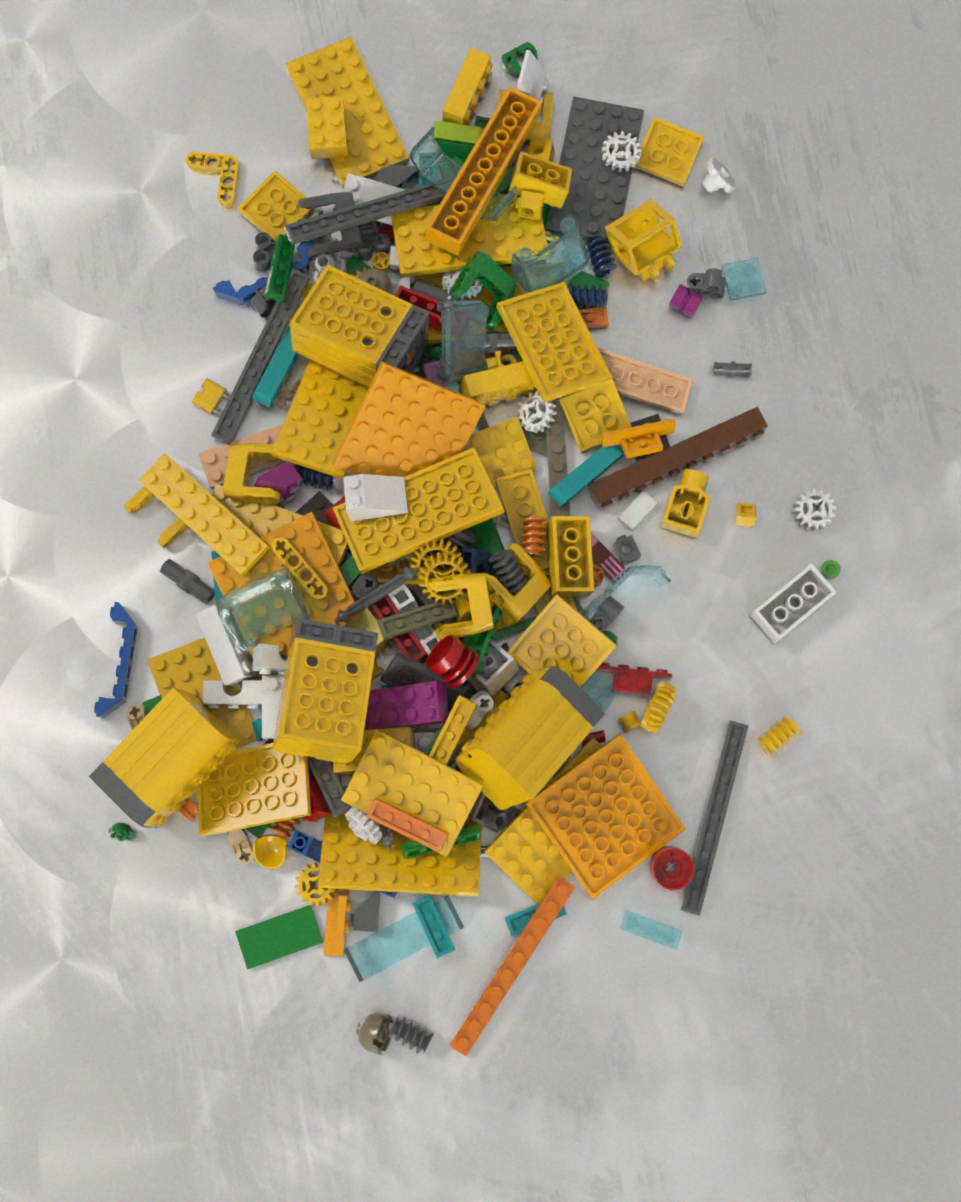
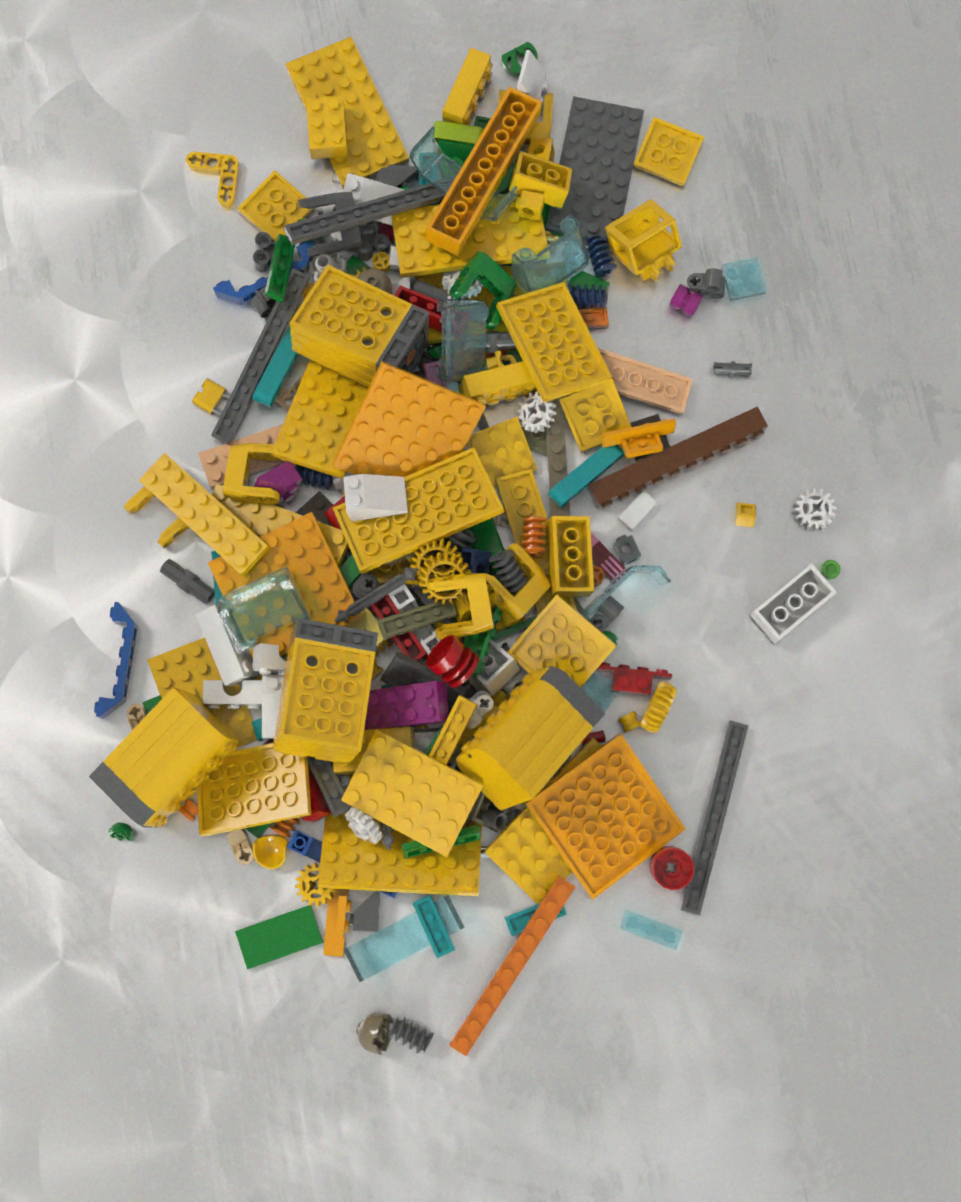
(302, 566): yellow beam -> none
(407, 824): orange plate -> none
(618, 145): white gear -> none
(687, 504): yellow brick -> none
(718, 177): white plant -> none
(777, 735): yellow piece -> none

